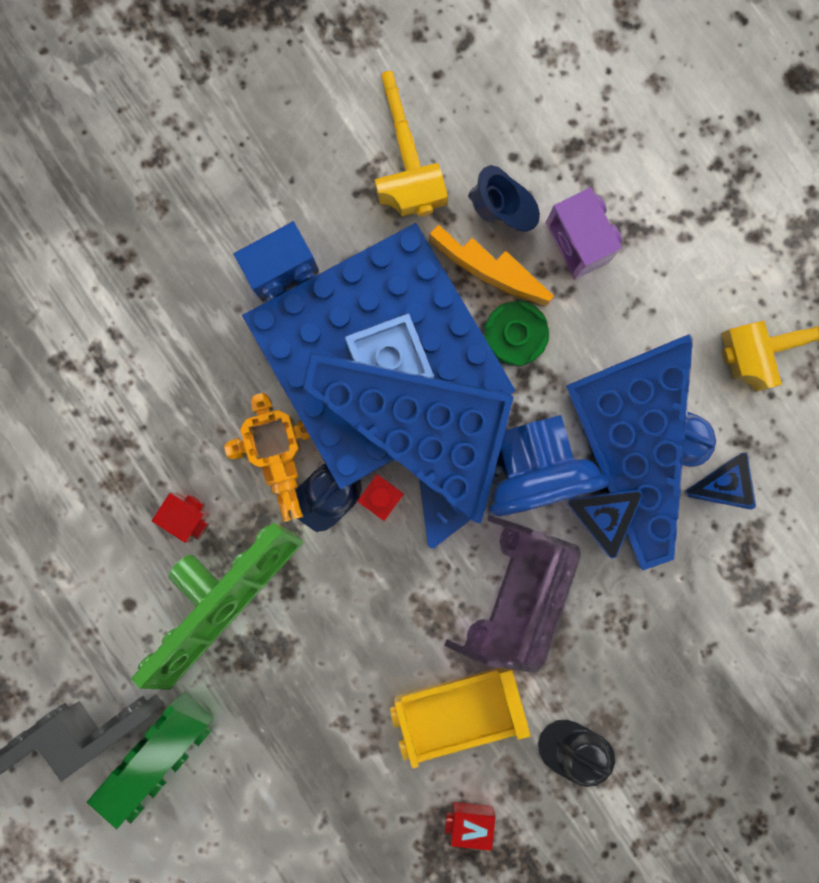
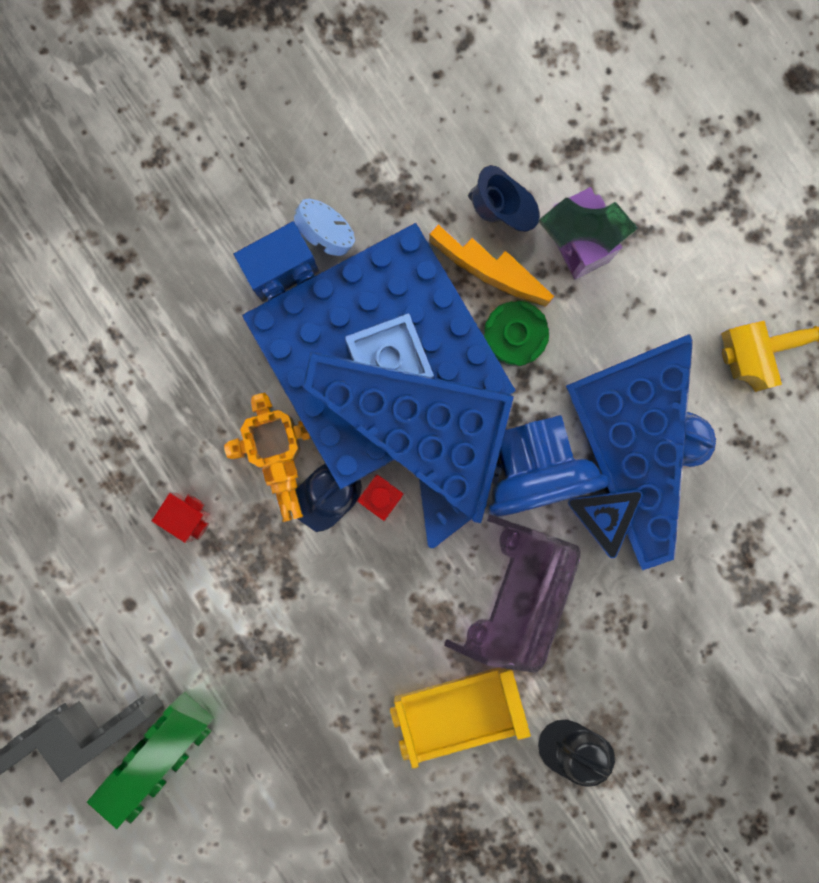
(215, 604): bright green plate -> none
(324, 226): none -> light blue tile
(418, 187): yellow piece -> none
(471, 826): red brick -> none
(572, 223): none -> clear green tile
(727, 485): black piece -> none

